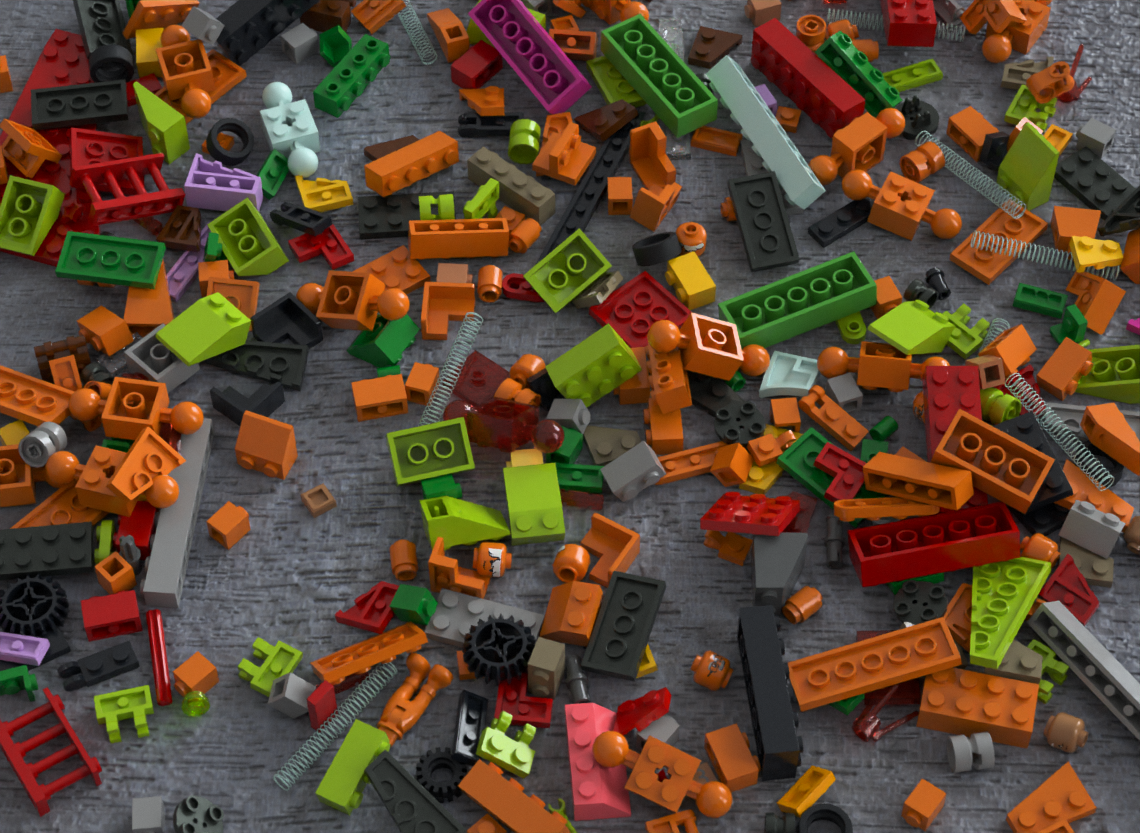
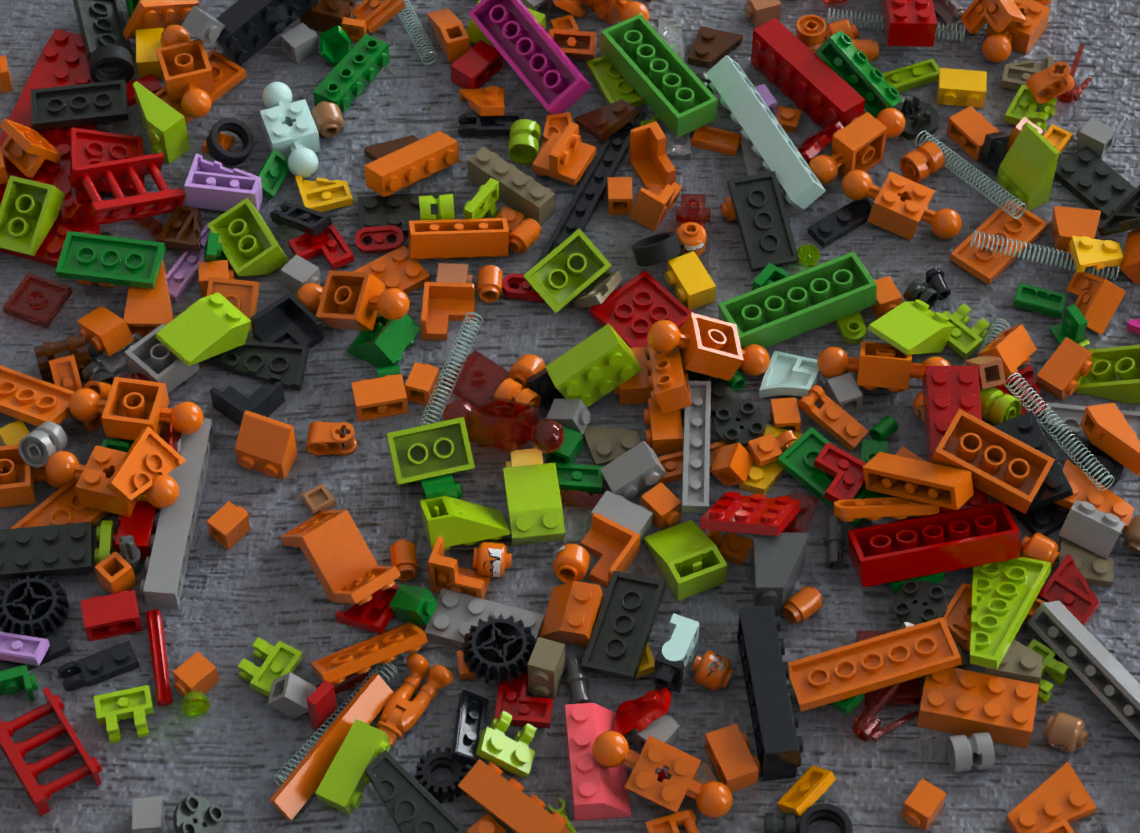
(37, 300): none -> clear red plate
(298, 273): none -> light grey brick
(313, 767): none -> orange tile
(327, 119): none -> medium nougat head
(328, 437): none -> orange piece
(340, 557): none -> orange bracket
(354, 28): none -> orange plate
(379, 237): none -> red plate
(625, 513): none -> light grey brick
(663, 505): none -> orange brick
(676, 654): none -> light aqua hips
(687, 559): none -> lime slope
(697, 214): none -> clear red brick
(697, 449): none -> light grey plate
(769, 275): none -> green bracket
(809, 255): none -> clear neon green plate
(817, 142): none -> red wing
(961, 87): none -> yellow brick

